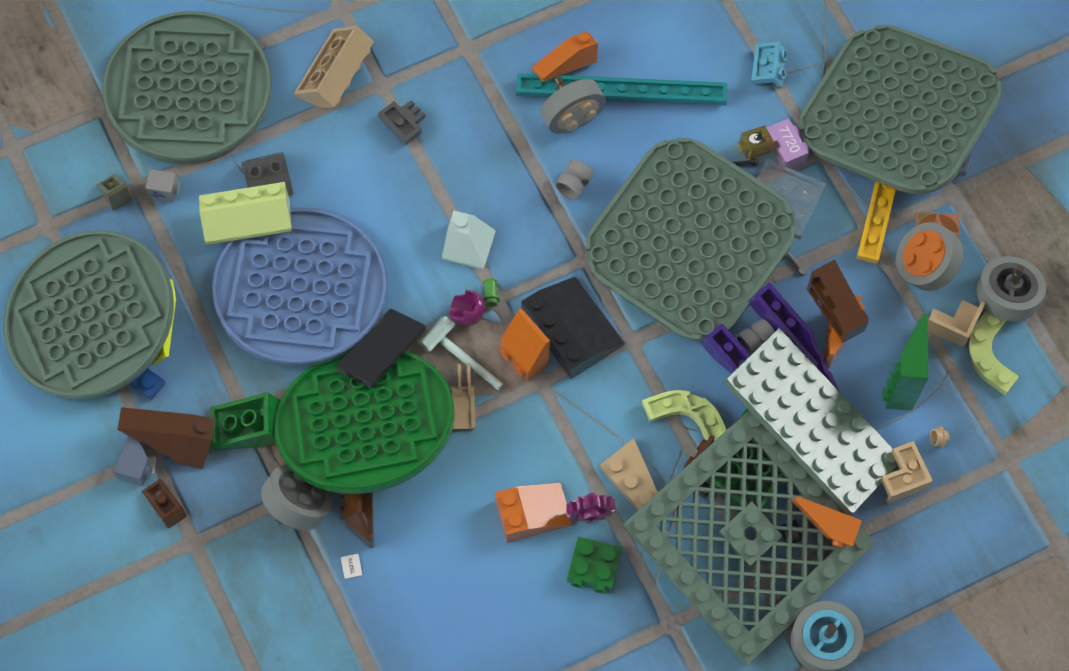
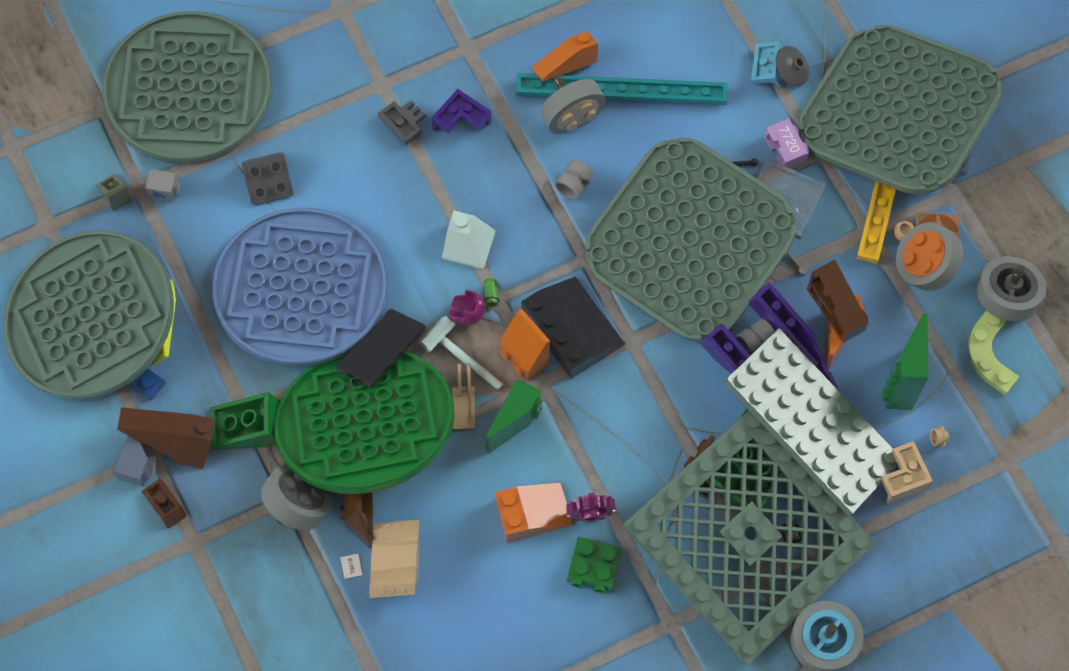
(245, 213): yellowish green slope -> none
(334, 67): tan slope -> none
(394, 559): none -> tan slope
(460, 107): none -> dark purple panel
(515, 415): none -> green slope
(630, 474): tan wing -> none
(686, 404): yellowish green plate -> none
(755, 142): clear yellow brick -> none
(792, 66): none -> dark grey dish
(831, 523): orange slope -> none
(902, 229): none -> tan plate
(956, 329): tan panel -> none

